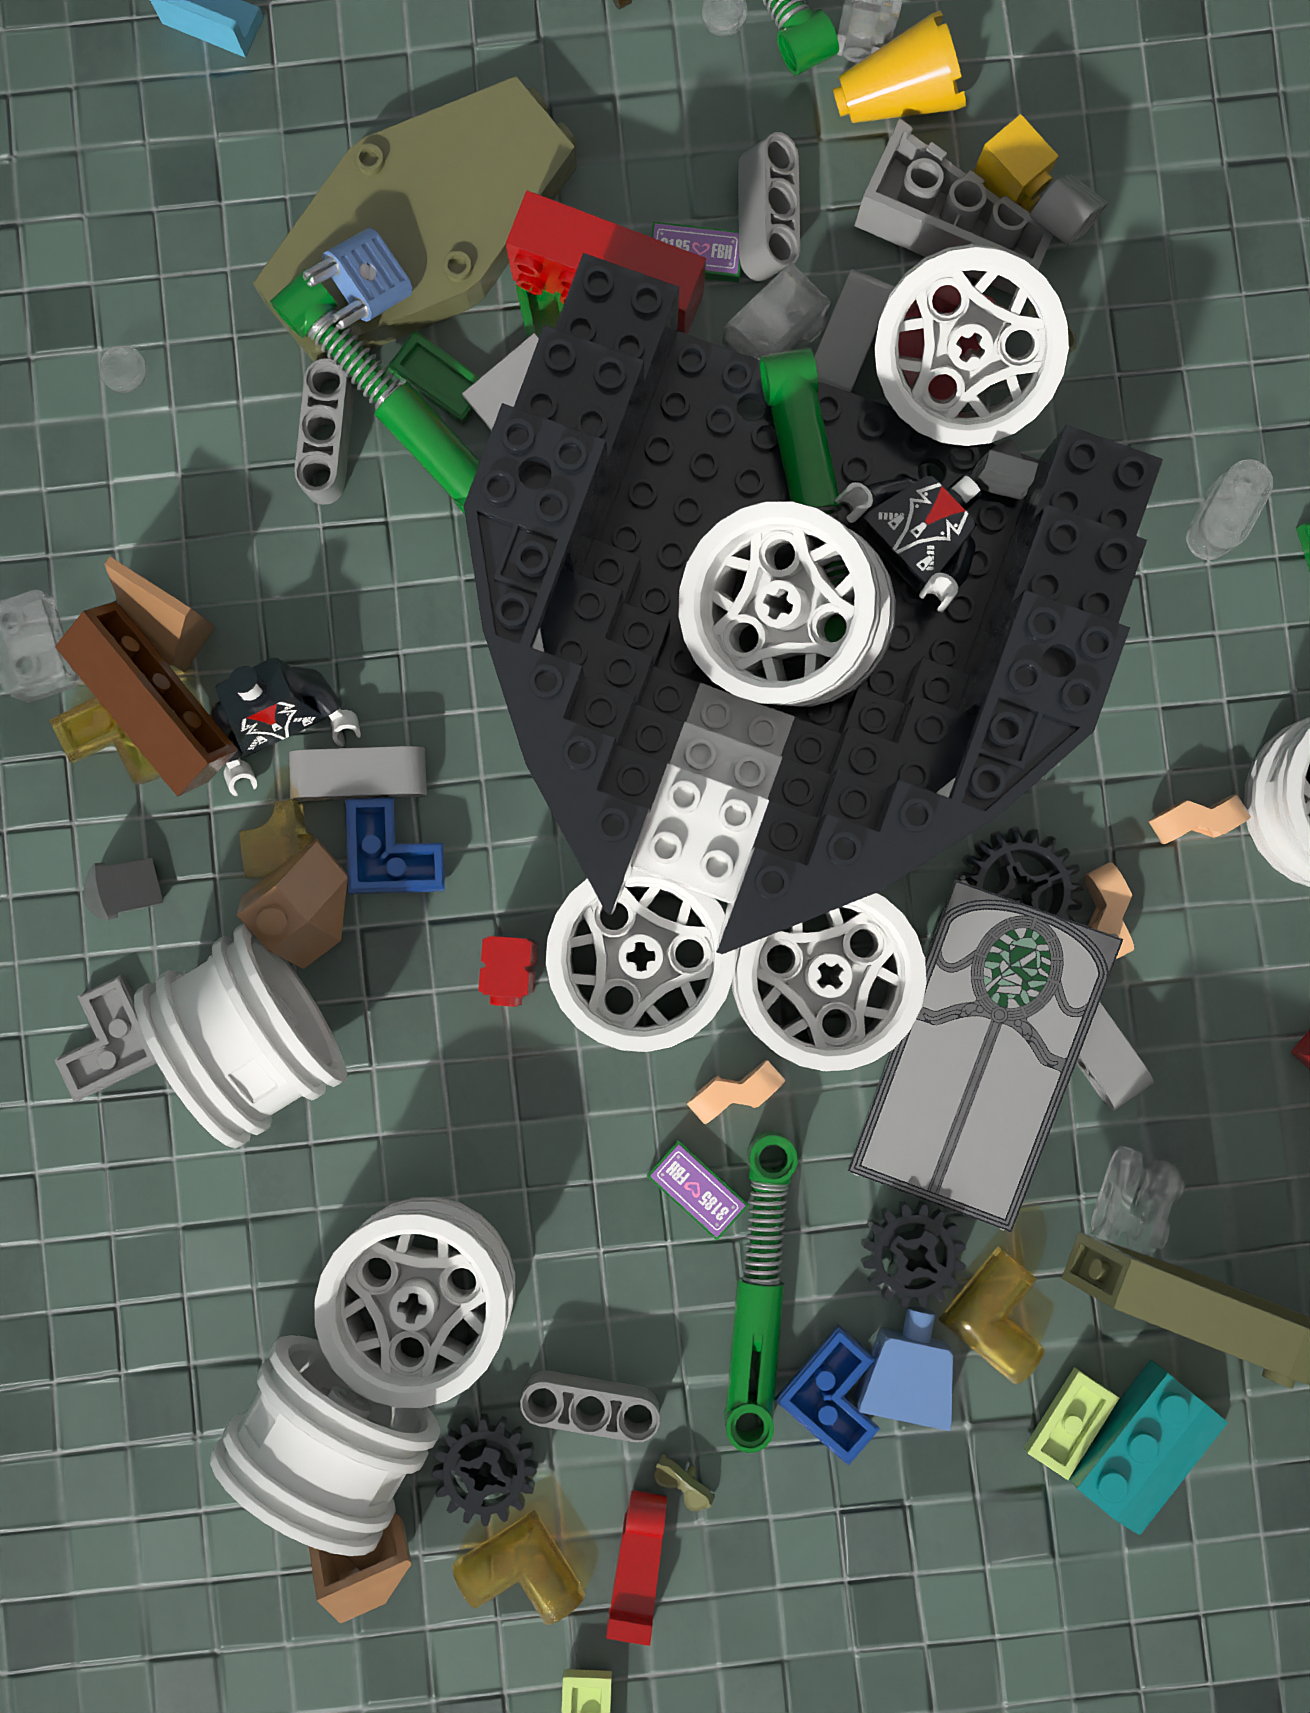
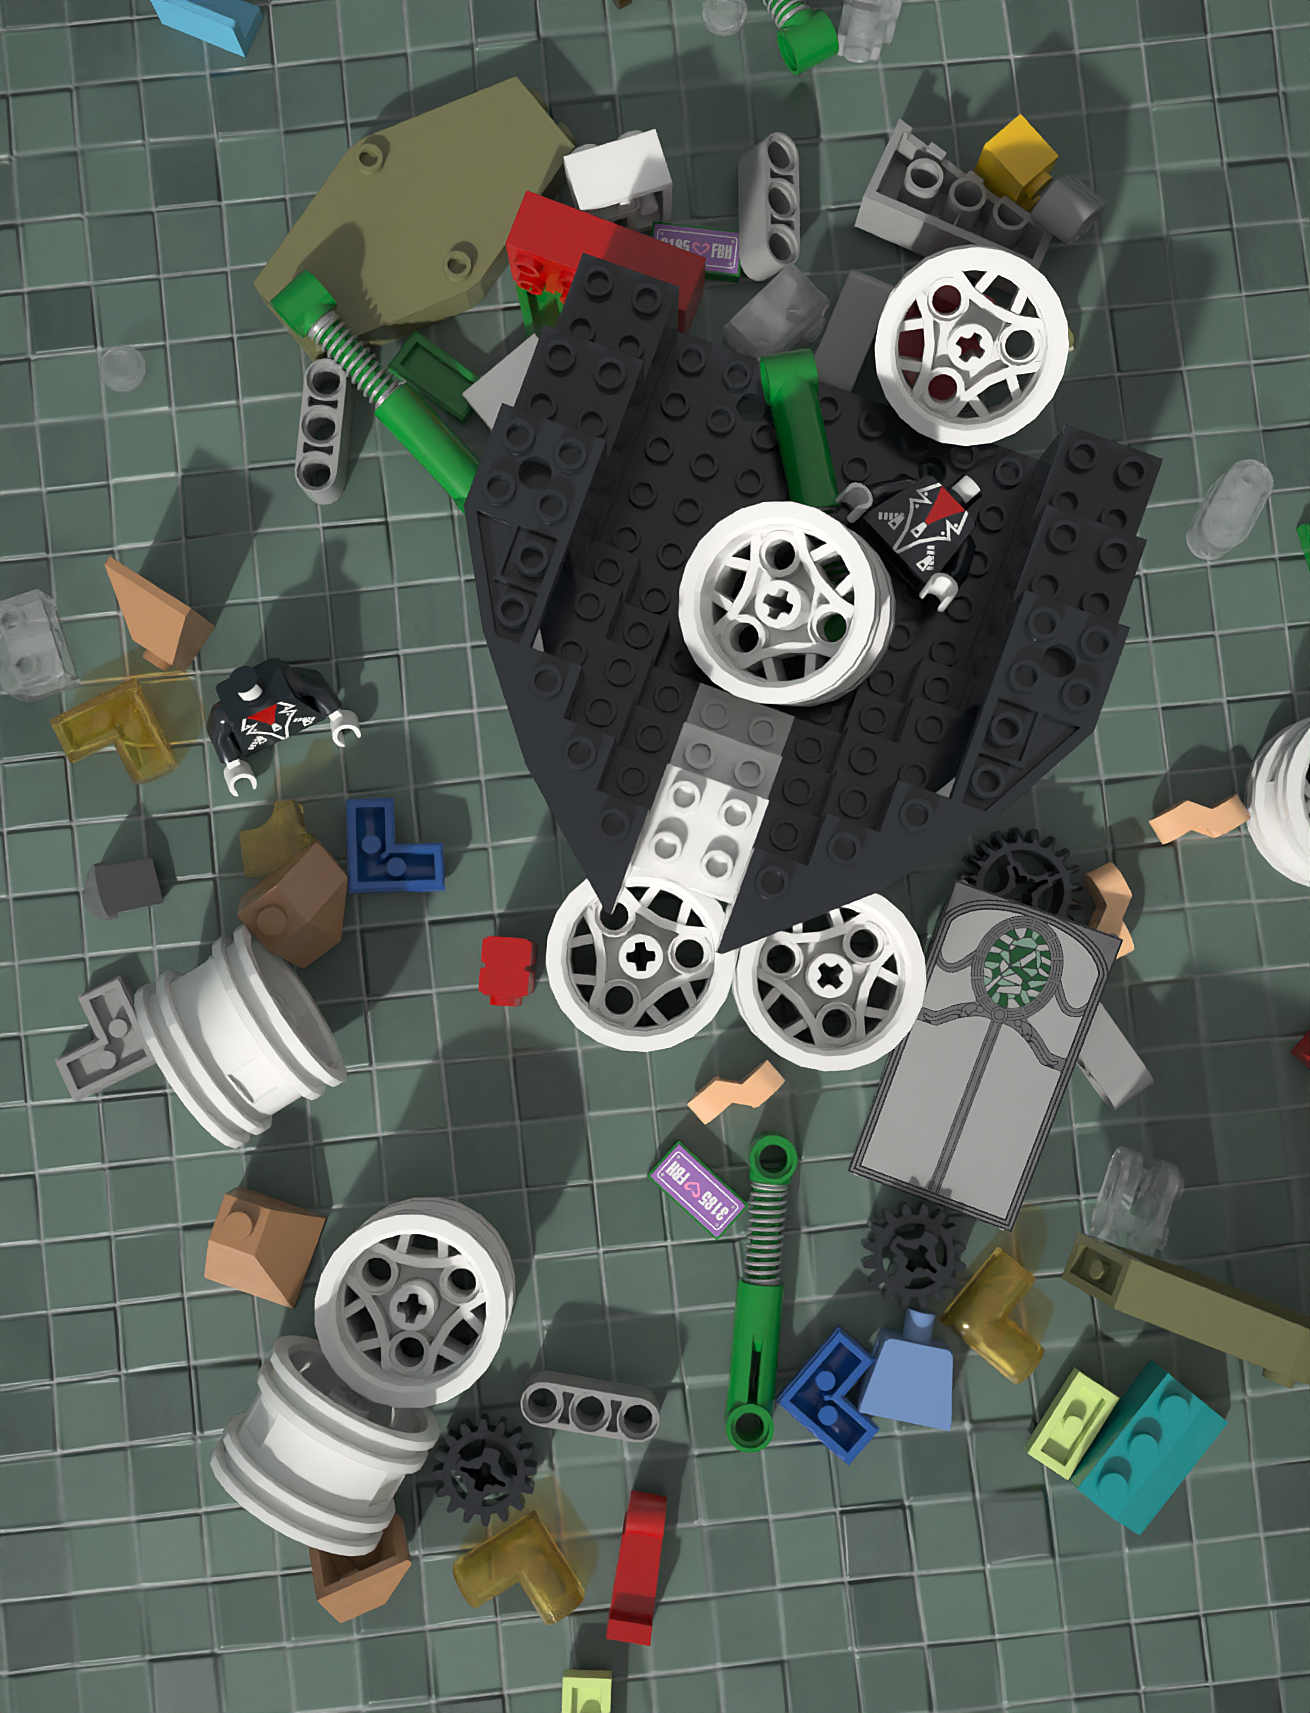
(145, 703): reddish brown brick -> none
(262, 1245): none -> medium nougat slope
(357, 773): light grey beam -> none
(365, 276): medium blue piece -> none
(622, 180): none -> white brick
(671, 1476): olive piece -> none
(904, 76): yellow cone -> none
(1004, 471): dark grey tile -> none

